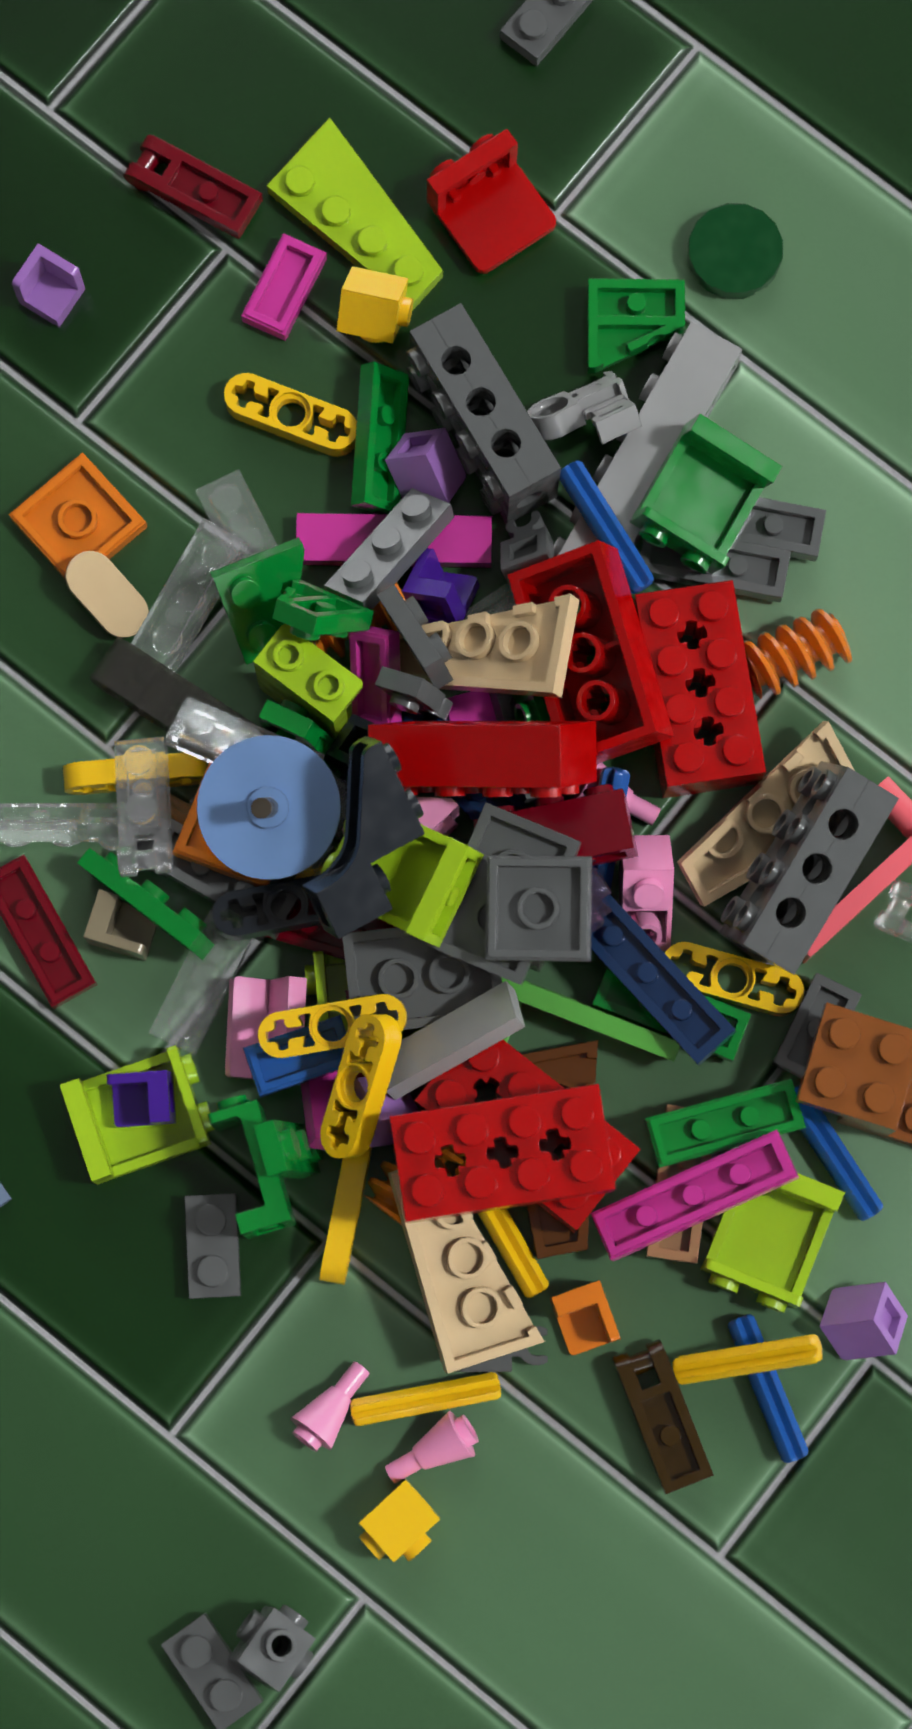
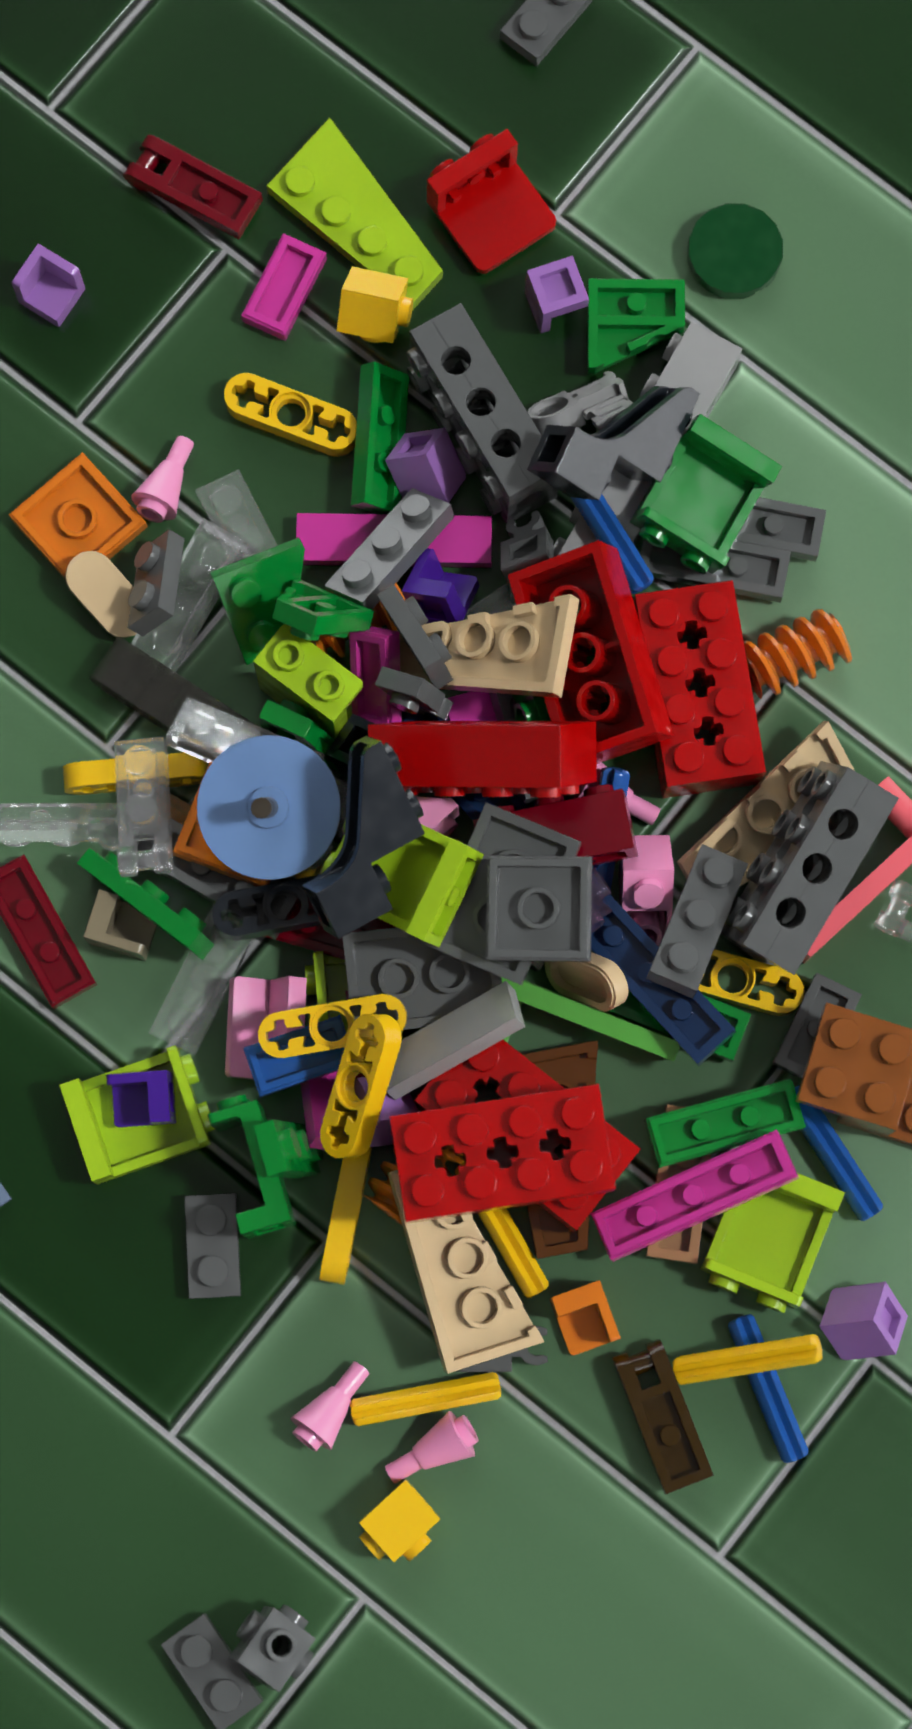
(155, 582): none -> dark grey plate
(160, 492): none -> bright pink cone
(554, 291): none -> medium lavender panel
(591, 983): none -> tan tile
(634, 443): none -> arch
(697, 921): none -> dark grey plate

